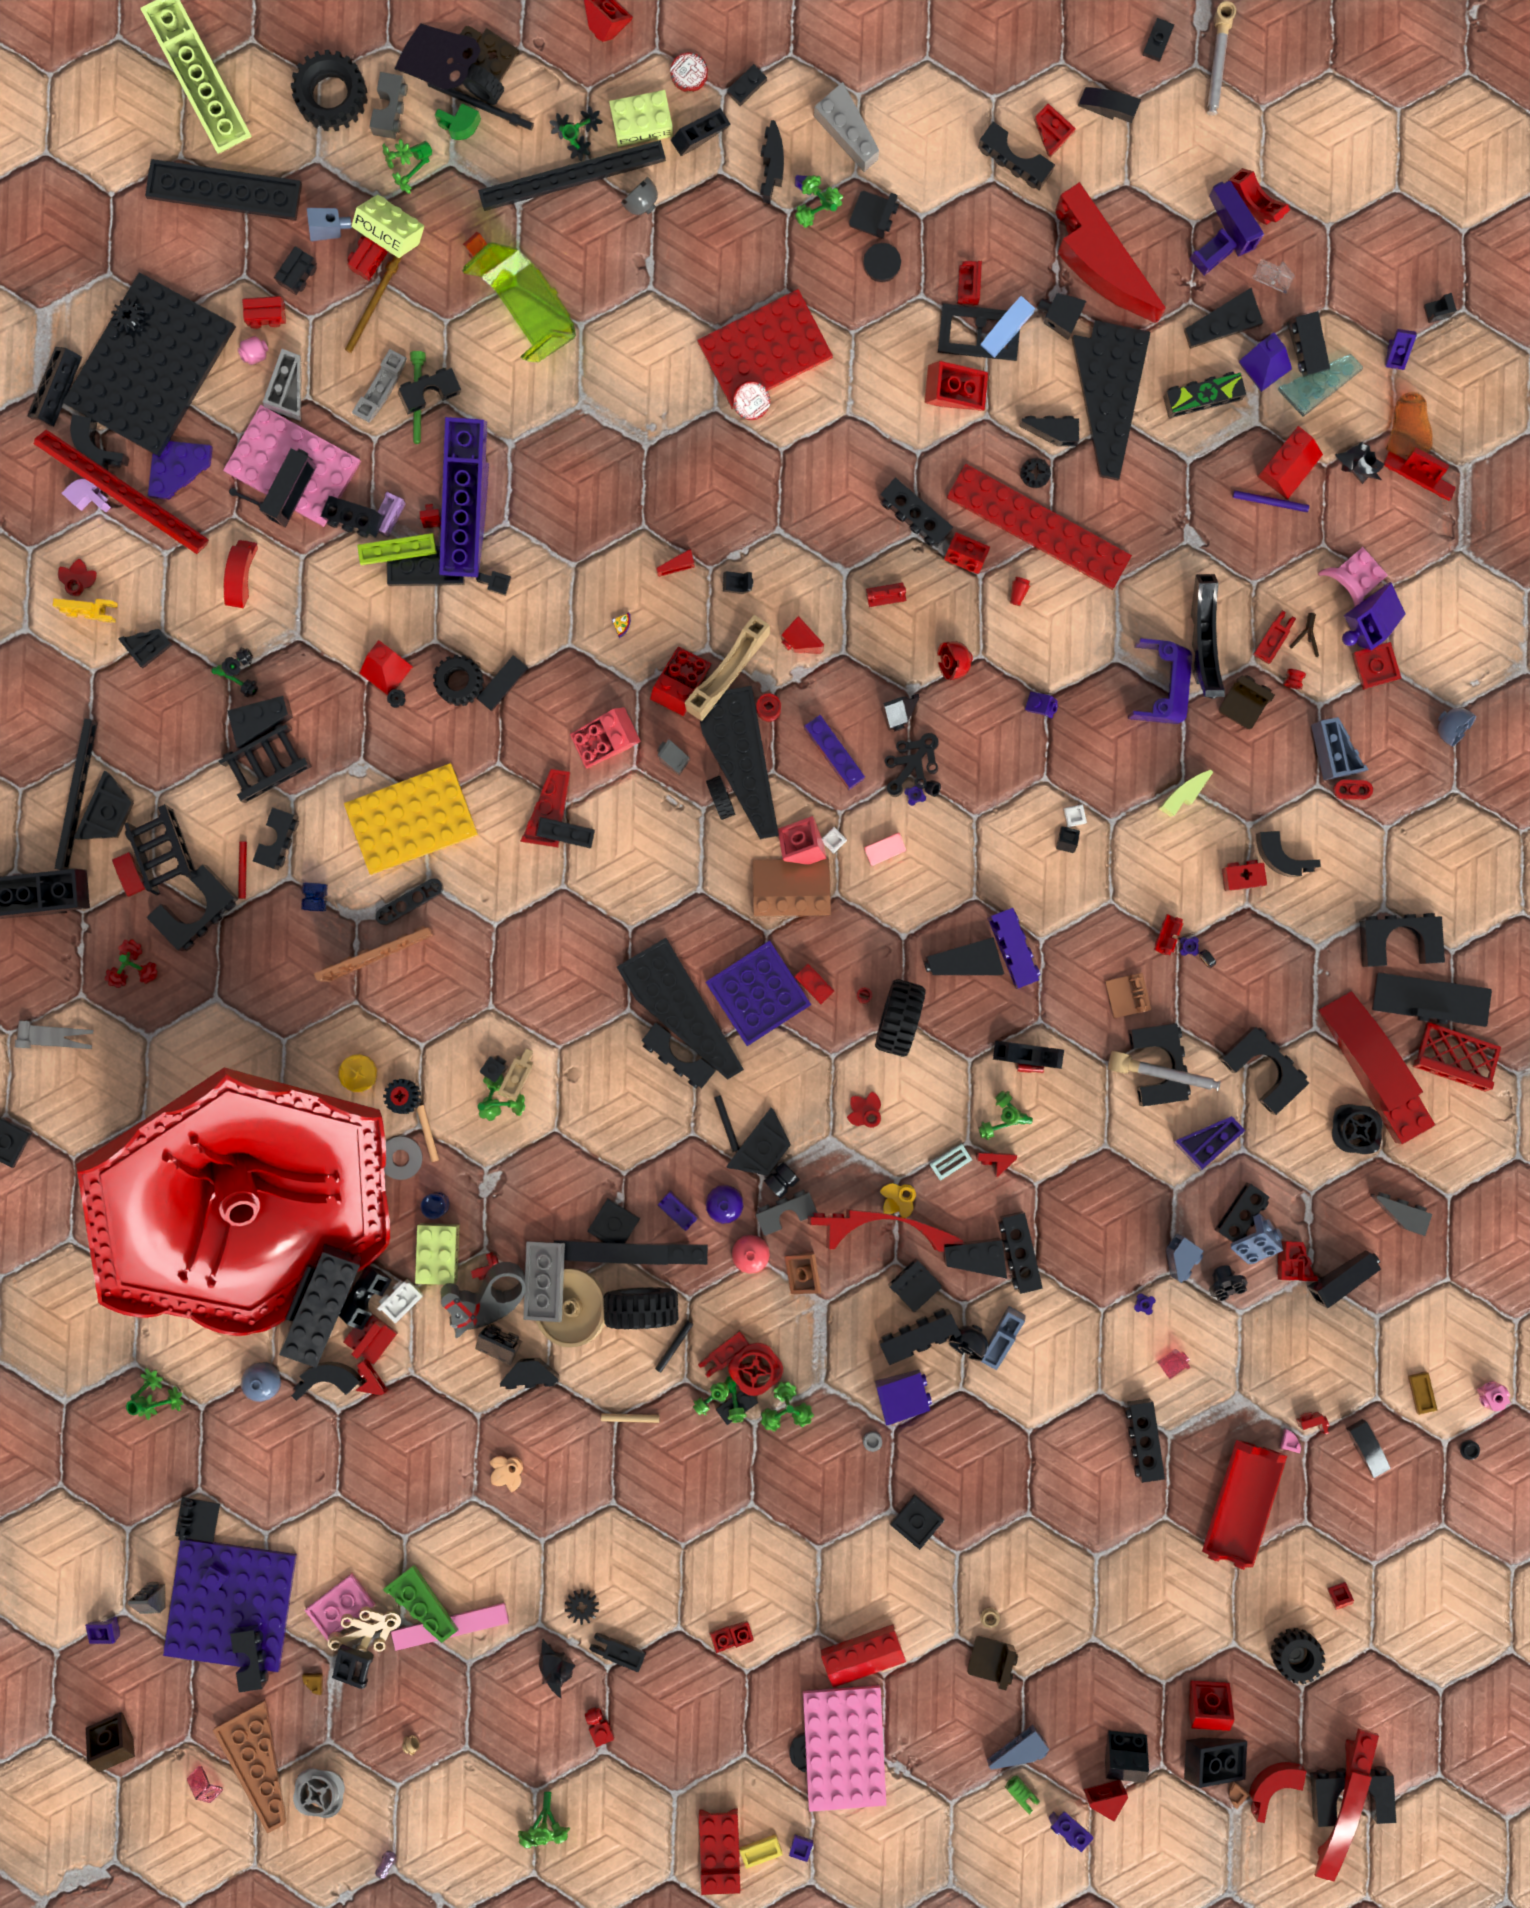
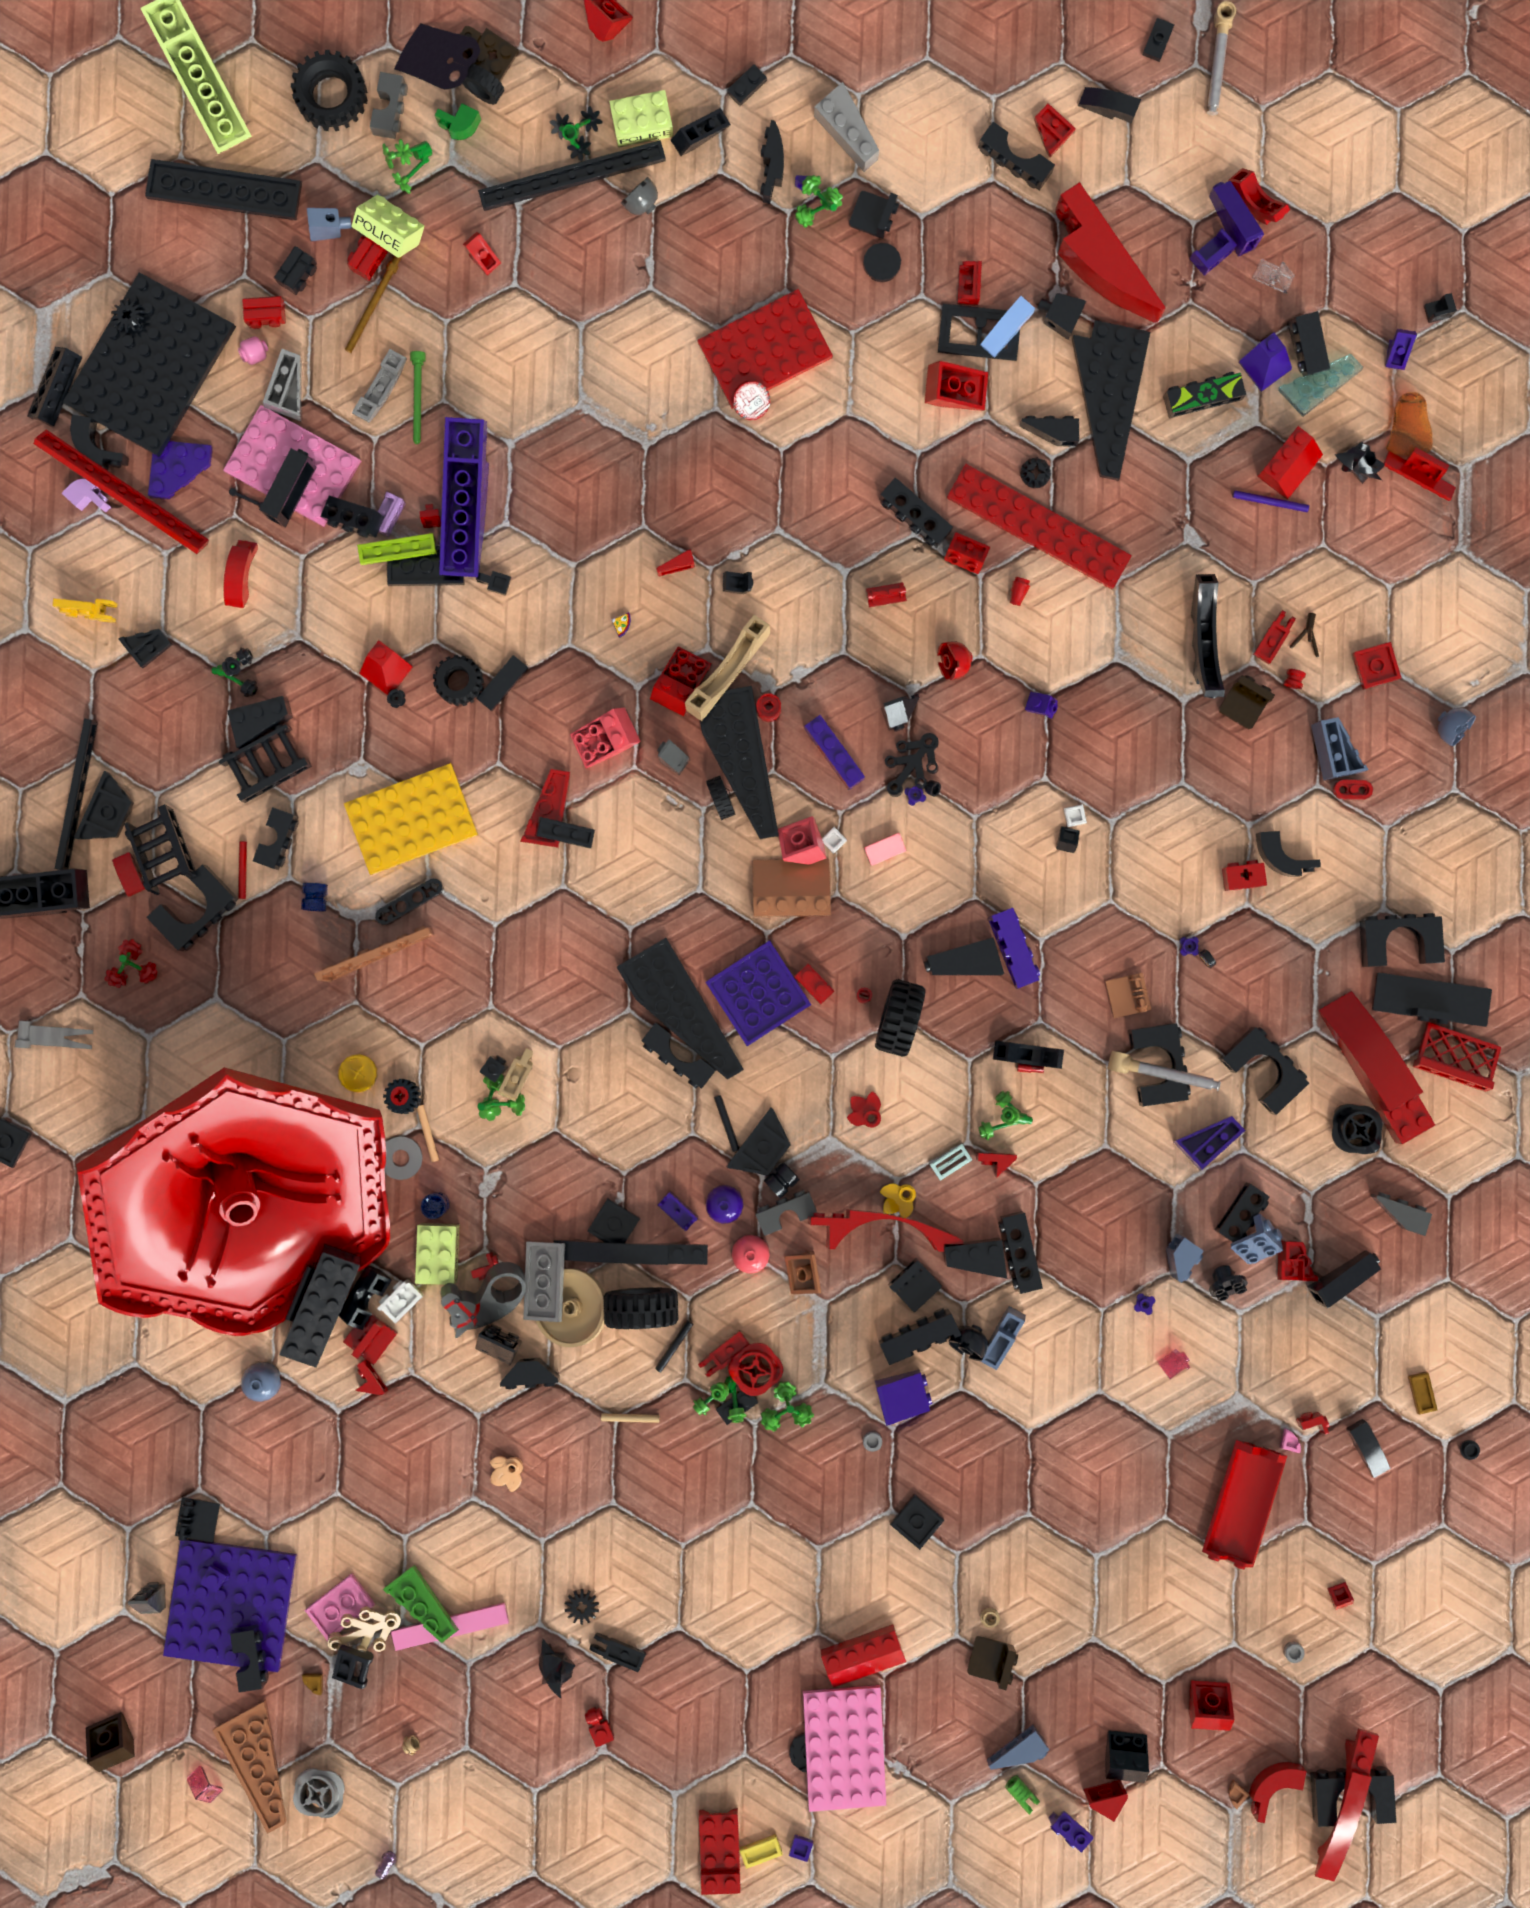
(77, 575): red plate -> none
(103, 1632): dark purple slope -> none
(142, 1406): plant -> none
(333, 1372): black arch -> none
(442, 382): black arch -> none
(514, 119): black bar -> none
(526, 296): clear neon green piece -> none
(542, 1835): bright green plant -> none
(689, 72): tile -> none
(731, 1636): red slope -> none
(801, 638): red slope -> none
(1154, 1470): black brick -> none
(1165, 943): red hinge -> none
(1175, 707): dark purple windscreen -> none
(1185, 793): yellowish green slope -> none
(1215, 1761): black slope -> none
(1229, 319): black wing -> none
(1309, 1667): black tyre -> none
(1357, 575): bright pink piece -> none
(1374, 618): dark purple slope -> none
(1488, 1396): bright pink brick -> none

